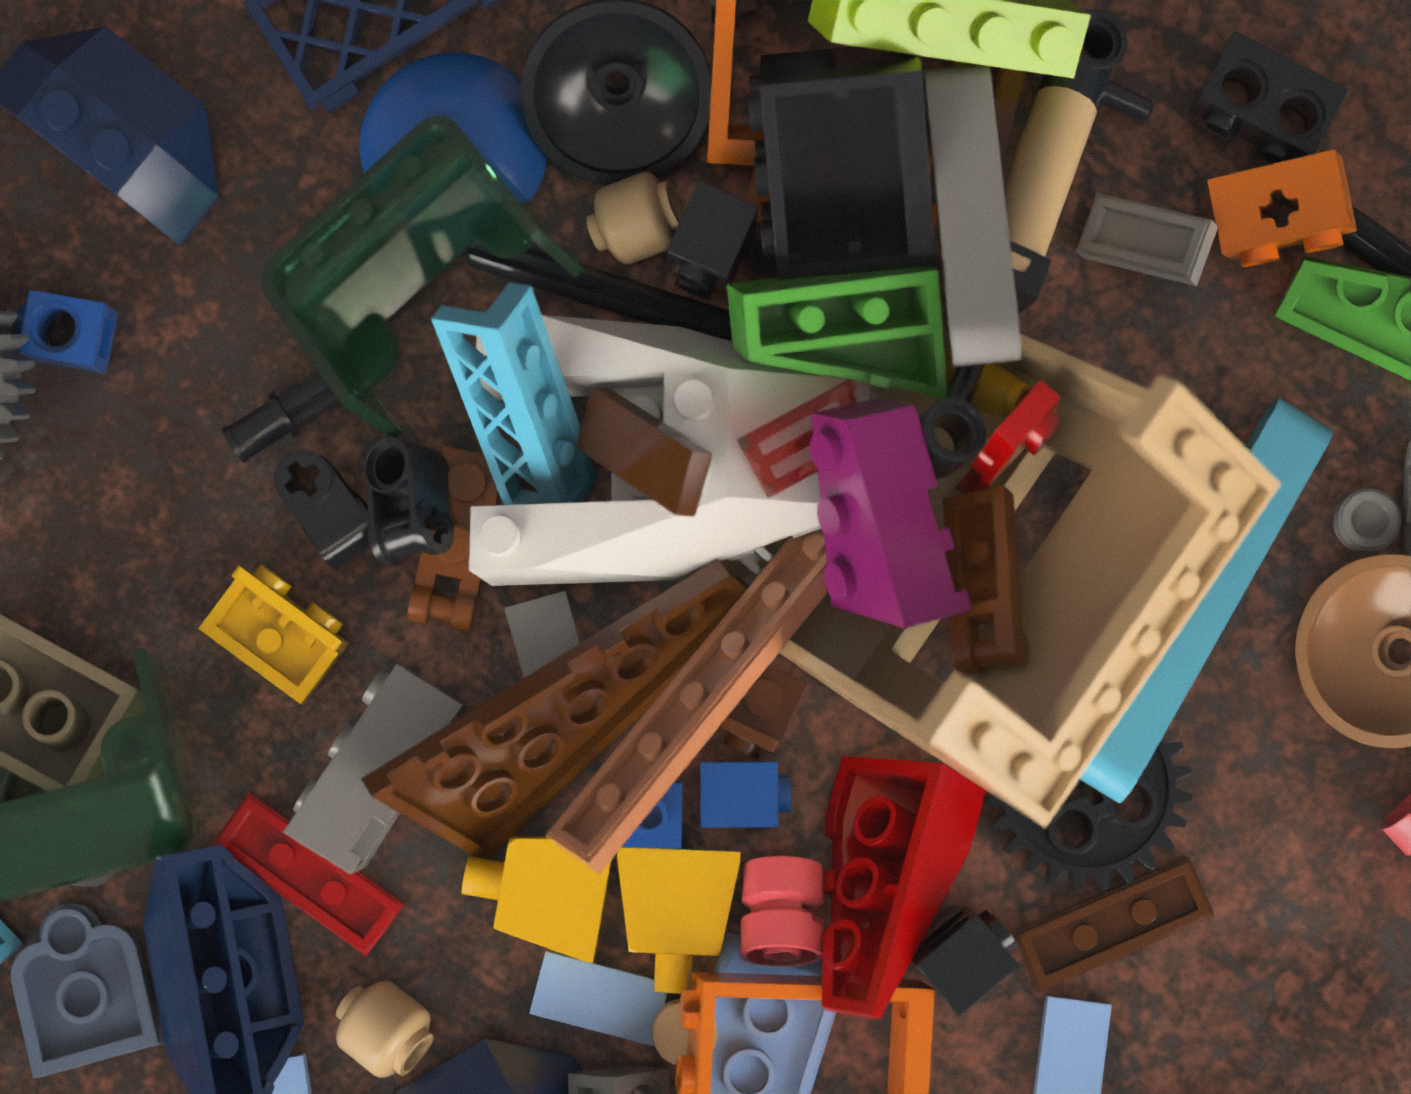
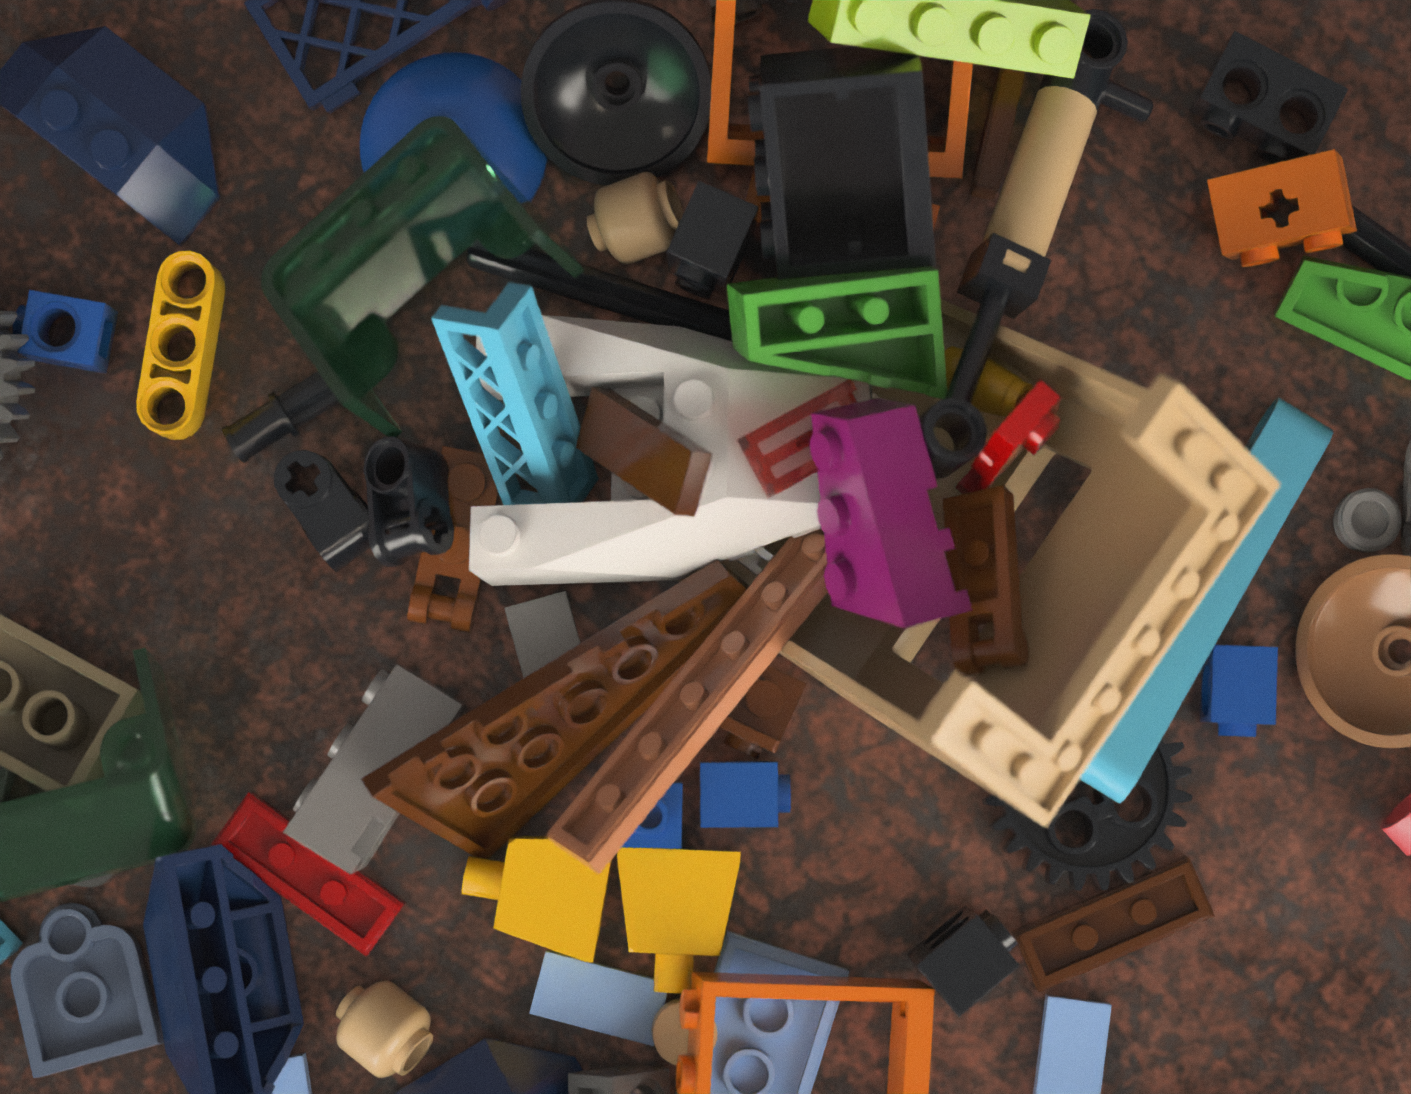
(170, 316): none -> yellow beam
(274, 633): yellow bracket -> none
(782, 908): coral wheel -> none
(895, 854): red wedge -> none
(972, 215): light grey beam -> none
(1147, 239): light grey tile -> none
(1239, 688): none -> blue brick

